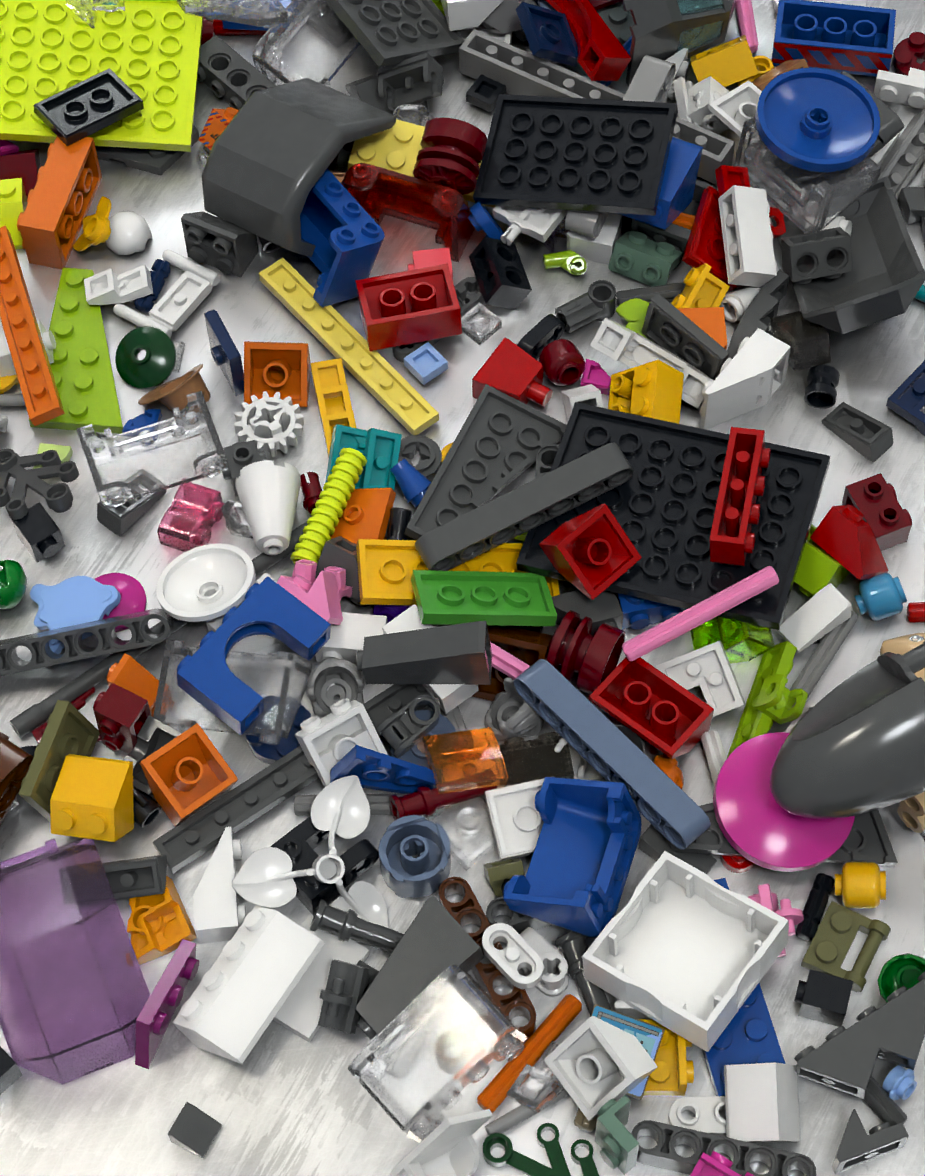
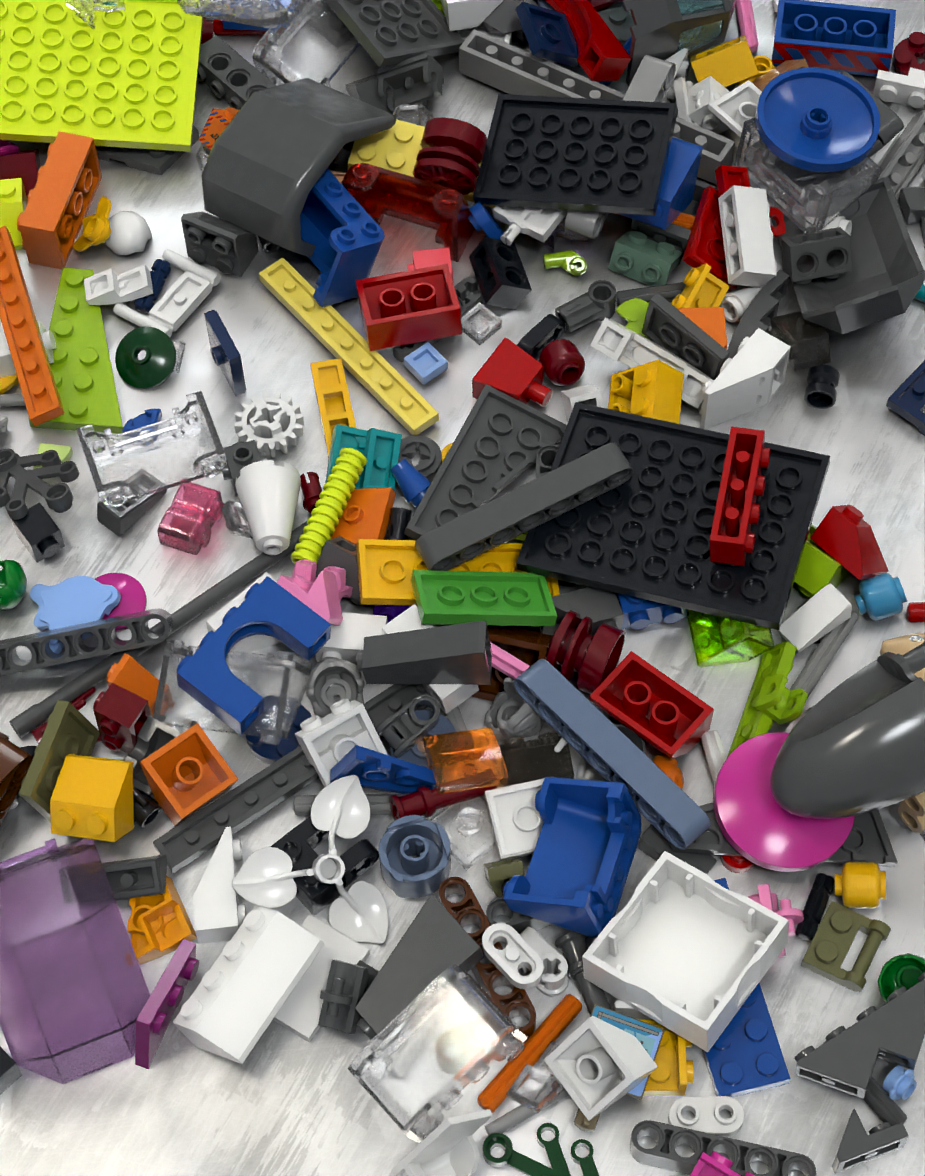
(88, 106): black tile -> none
(174, 392): medium nougat piece -> none
(194, 1130): dark grey slope -> none
(205, 582): white dish -> none
(277, 369): orange slope -> none
(349, 926): dark grey pin -> none
(485, 93): black plate -> none
(591, 550): red slope -> none
(596, 376): dark pink tile -> none
(600, 248): white slope -> none
(611, 1135): sand green bracket -> none
(700, 613): bright pink axle -> none
(709, 670): white plate -> none
(762, 1102): white slope -> none
(824, 997): black brick -> none
(860, 431): dark grey slope -> none
(880, 510): dark red brick -> none

